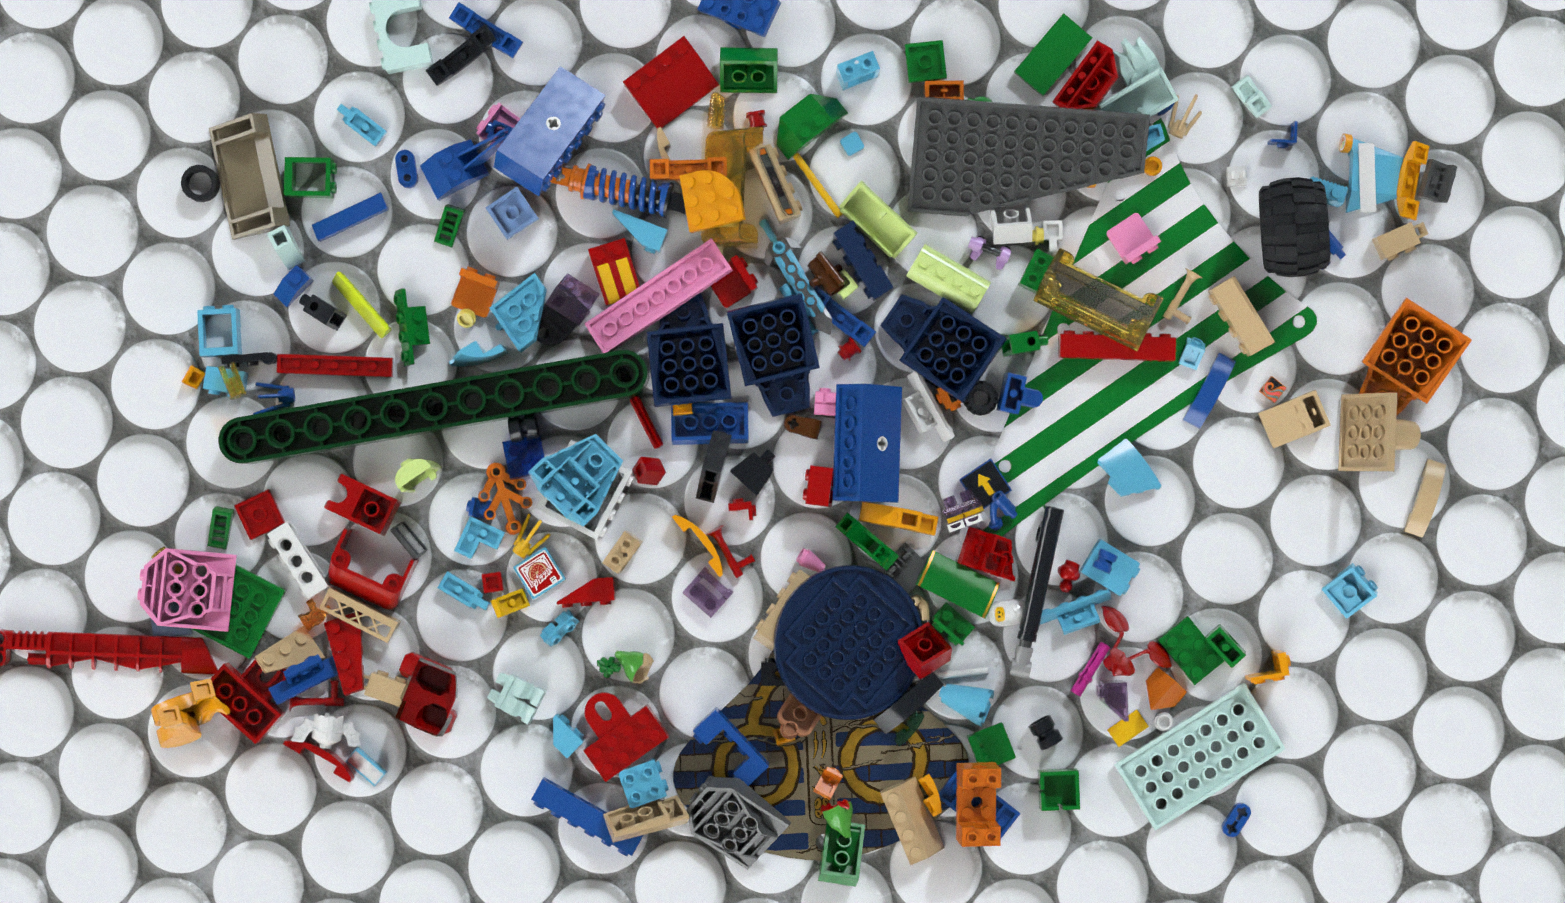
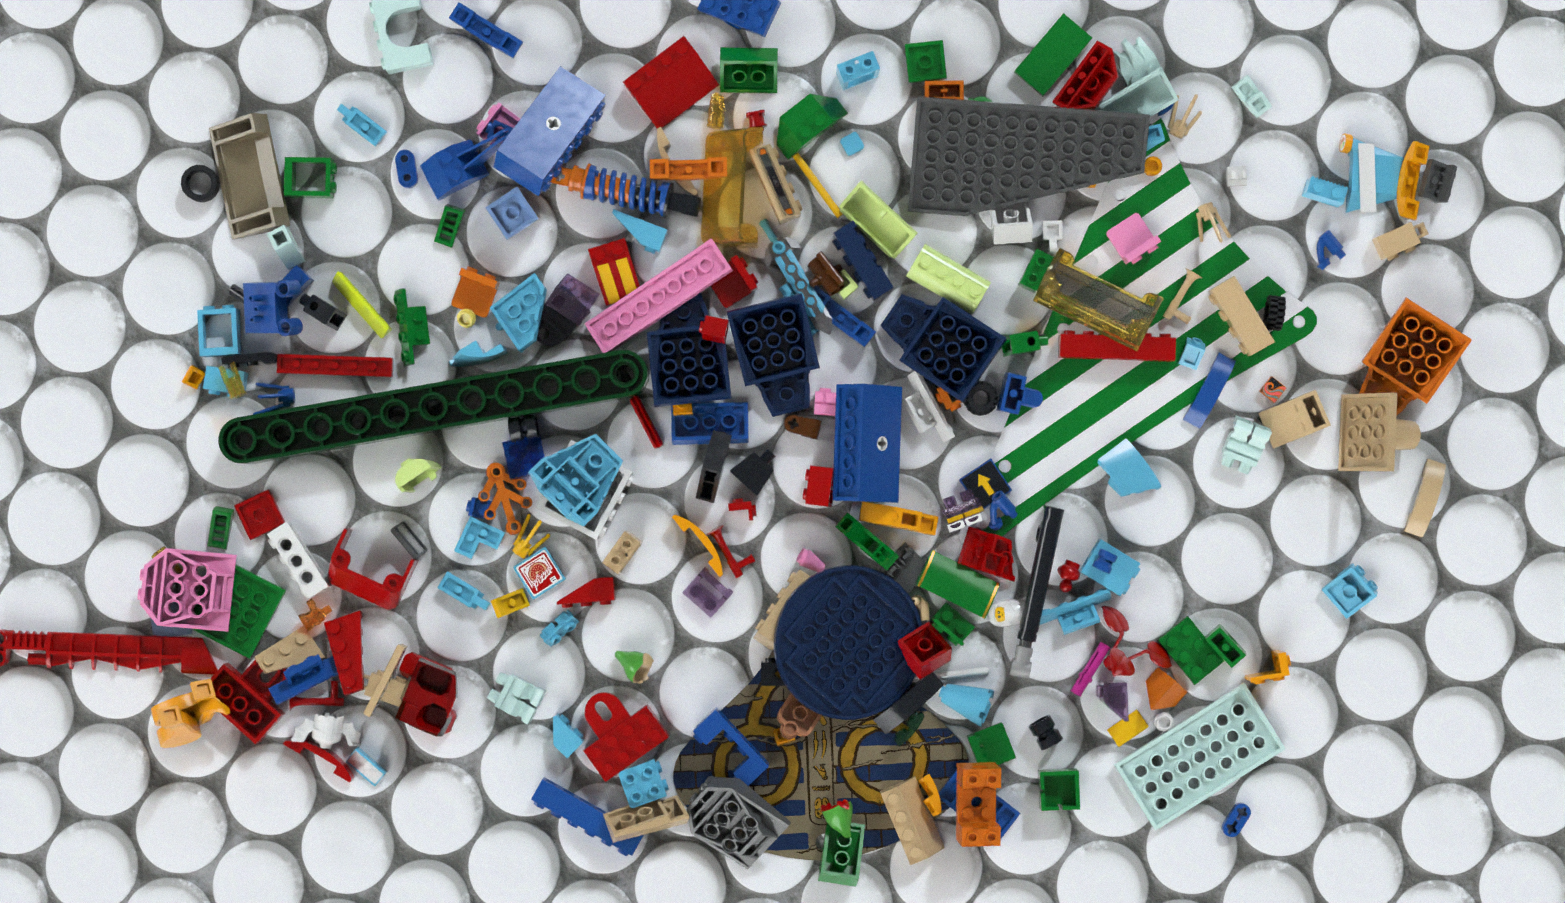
(267, 306): none -> blue piece
(350, 217): blue slope -> none
(358, 506): red brick -> none
(362, 607): tan fence -> none
(385, 680): none -> tan tile
(461, 56): black slope -> none
(492, 582): red plate -> none
(609, 666): green plant -> none
(649, 470): red panel -> none
(710, 200): light orange plate -> none
(714, 329): none -> red brick
(828, 782): orange bracket -> none
(848, 349): red brick -> none
(979, 245): lavender piece -> none
(1038, 235): light yellow plate -> none
(1209, 212): none -> tan plant
(1244, 450): none -> light aqua hips
(1274, 312): none -> black tyre
(1283, 143): blue bracket -> none
(1294, 227): black tyre -> none

